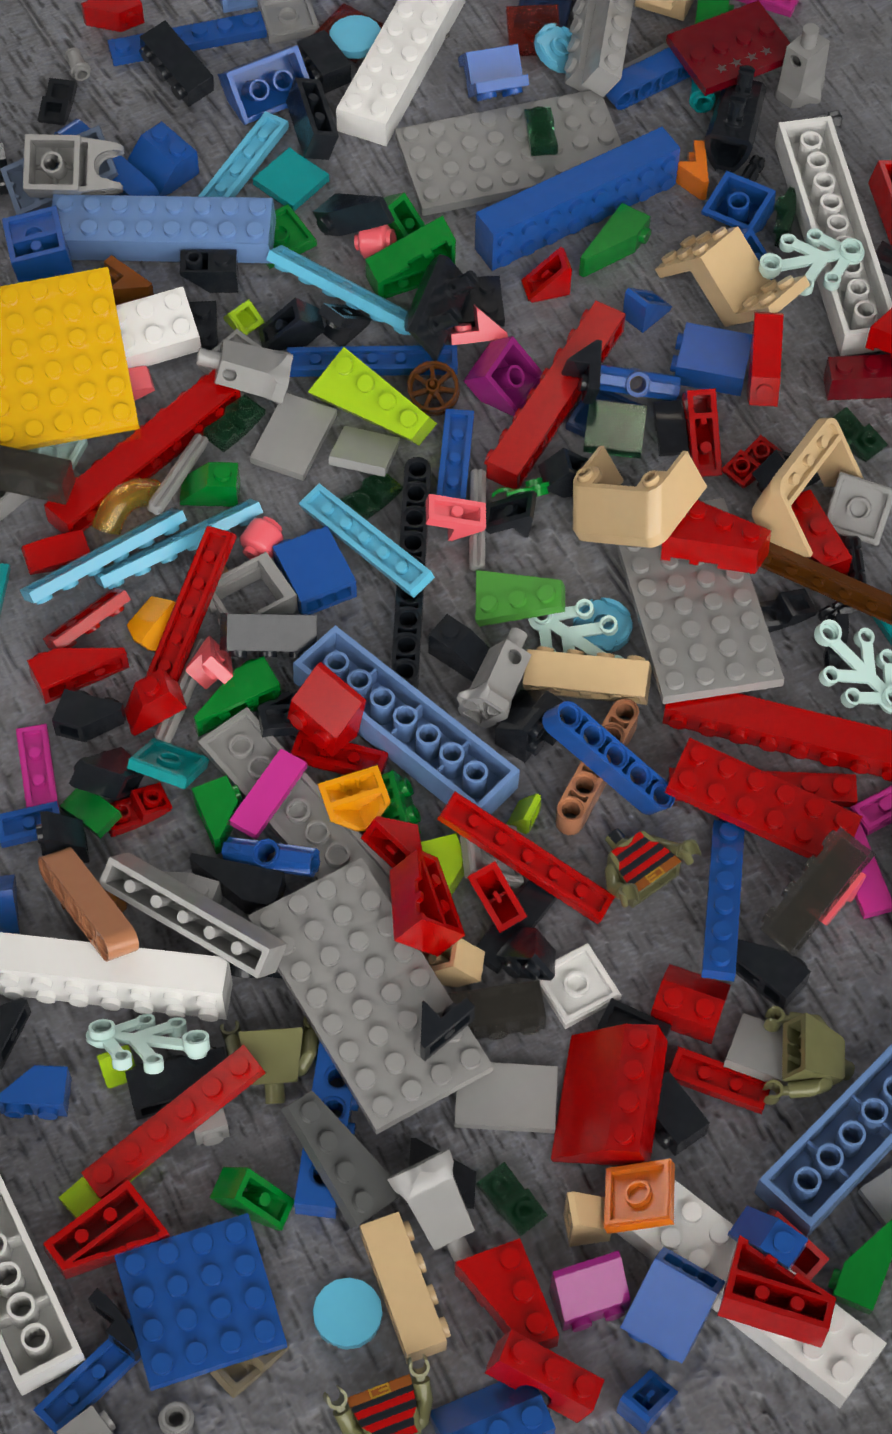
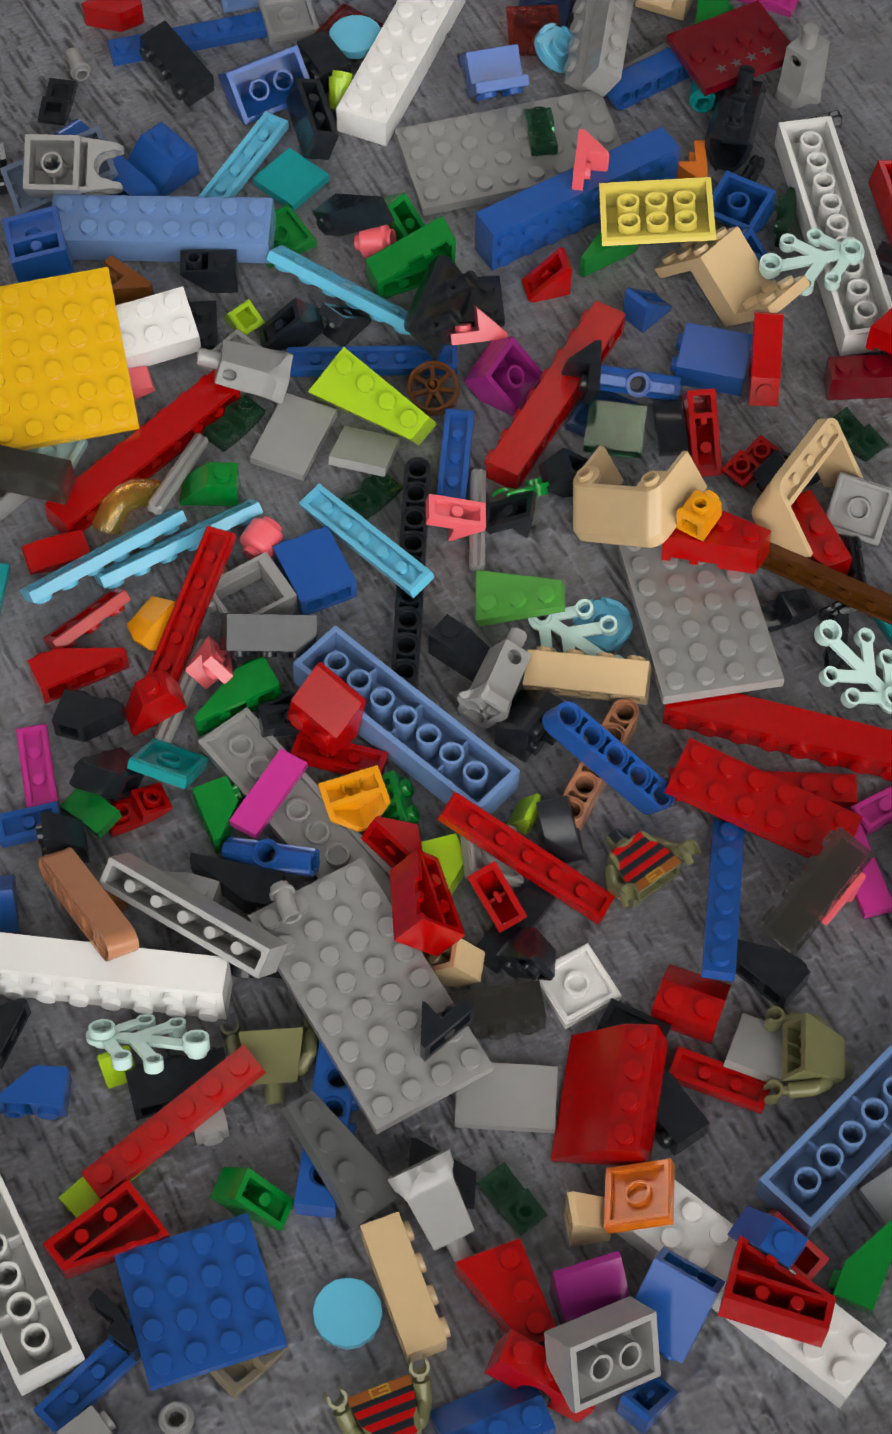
(286, 904): none -> light grey pin
(338, 85): none -> lime cone
(560, 829): none -> black slope
(589, 156): none -> coral slope
(604, 1353): none -> light grey slope
(657, 211): none -> light yellow slope
(699, 514): none -> light orange brick

